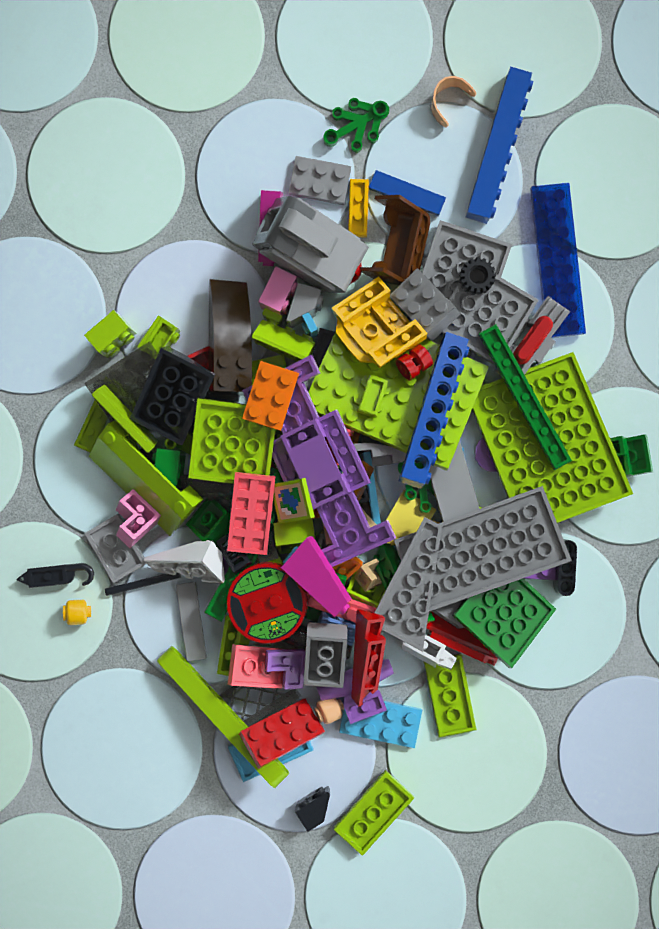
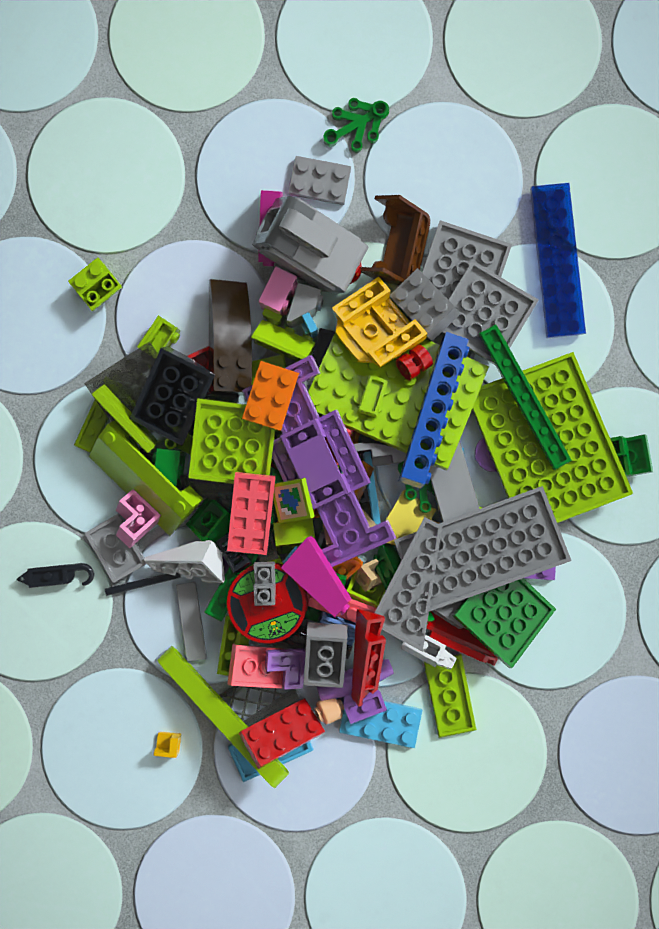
(76, 612): yellow head -> none
(95, 284): none -> lime slope
(110, 334): lime brick -> none
(168, 744): none -> yellow panel
(264, 583): none -> light grey slope
(313, 809): black slope -> none
(358, 207): yellow tile -> none
(373, 812): lime plate -> none
(423, 198): blue tile -> none
(450, 81): light nougat piece -> none
(482, 265): black tyre -> none
(498, 146): blue brick -> none
(538, 339): piece -> none
(568, 576): black beam -> none

